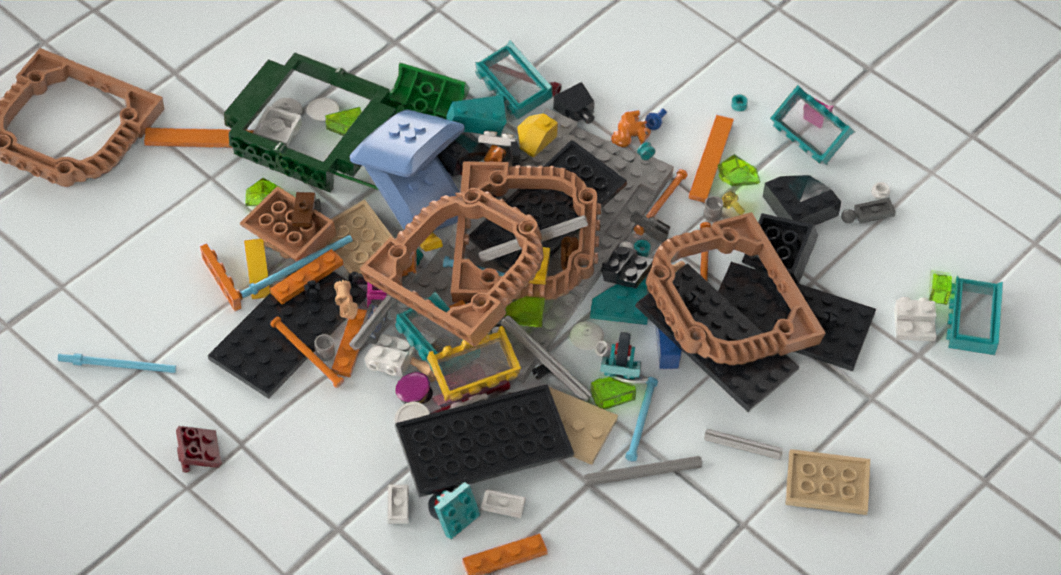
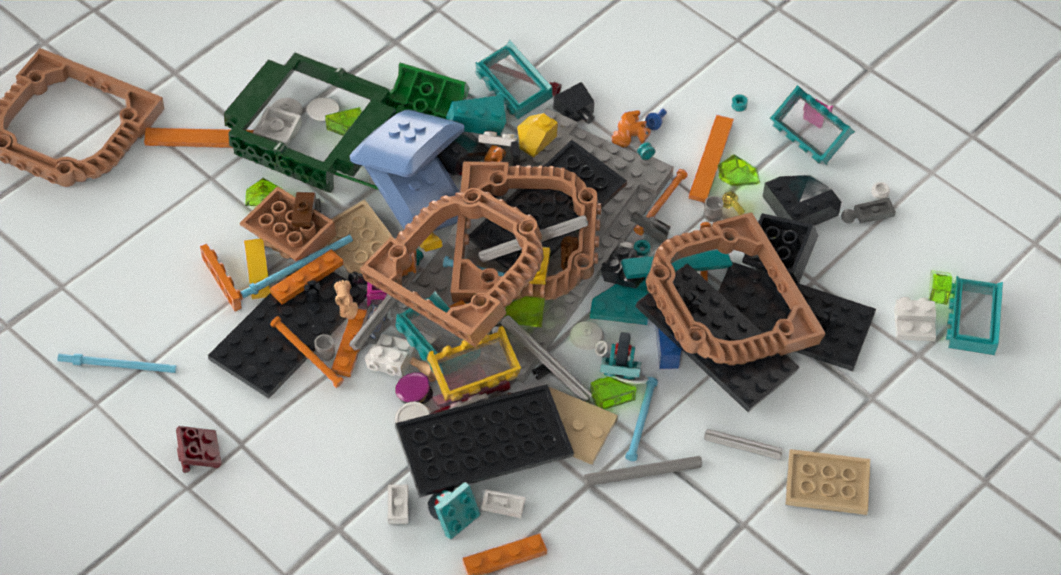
(700, 262): none -> teal tile

